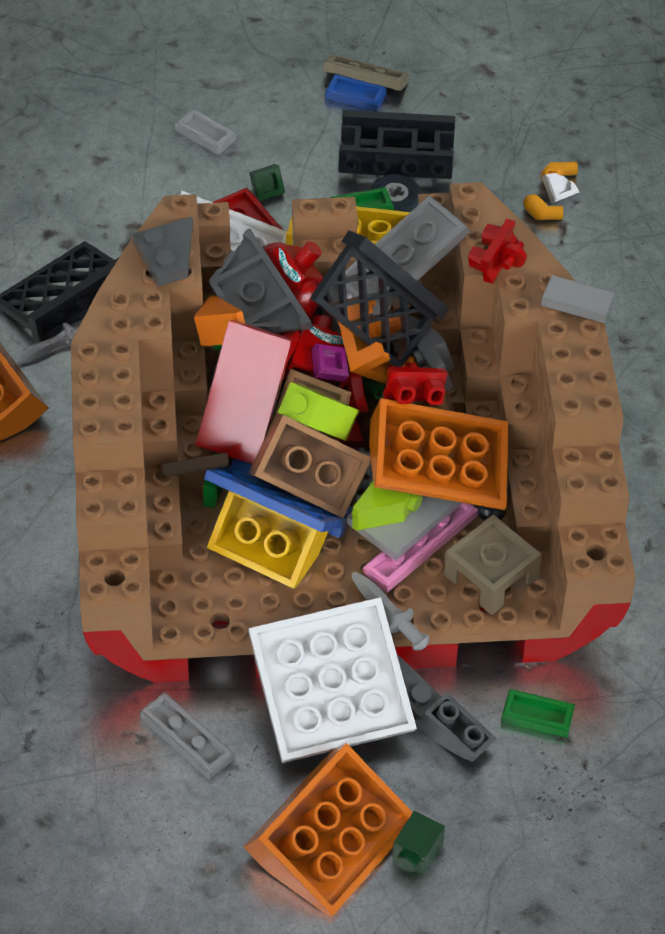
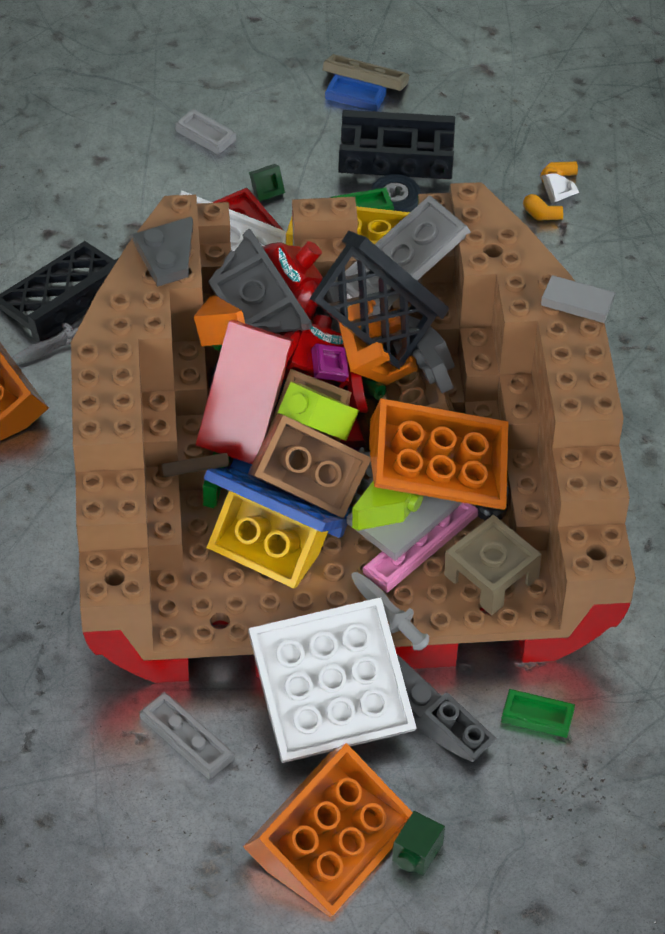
(415, 384): red hips -> none
(503, 251): red hips -> none

